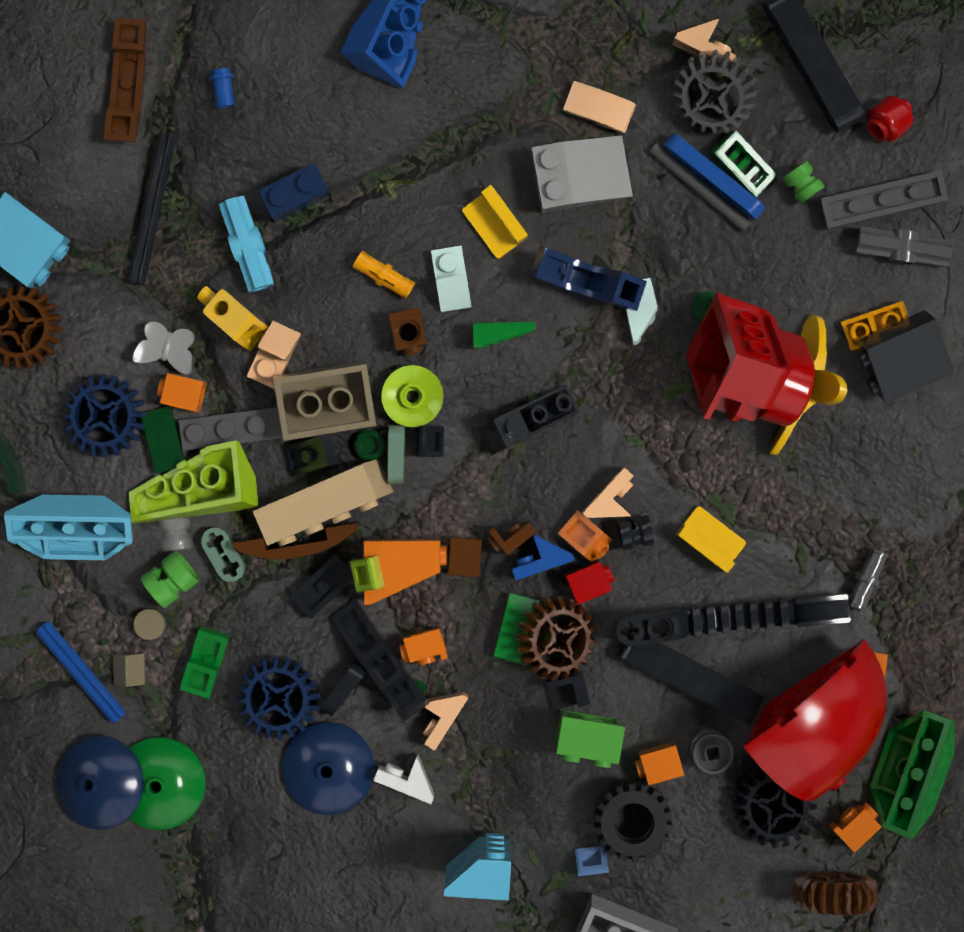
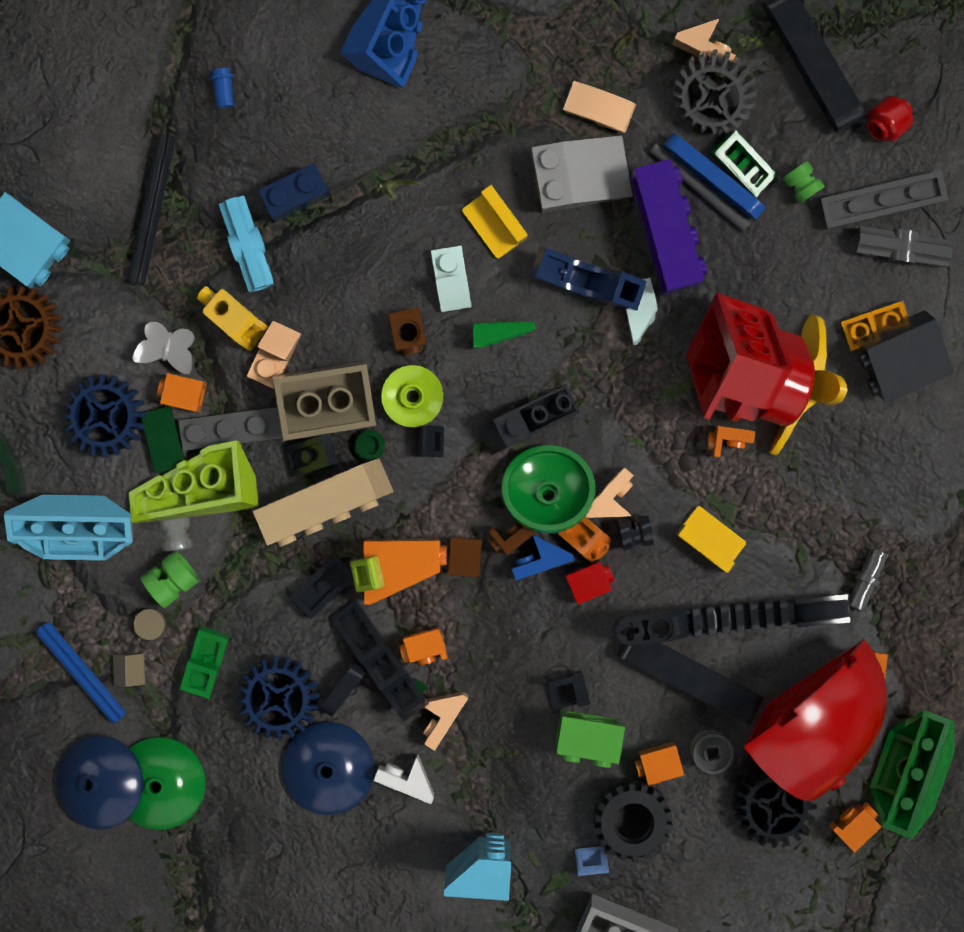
(127, 80): reddish brown slope -> none
(217, 558): sand green beam -> none
(259, 548): reddish brown slope -> none
(383, 274): light orange pin -> none
(396, 454): sand green beam -> none
(513, 614): green slope -> none
(552, 472): none -> green dish
(575, 628): reddish brown gear -> none
(667, 226): none -> dark purple piece
(700, 304): dark green tile -> none
(734, 437): none -> orange bracket
(835, 893): reddish brown gear -> none

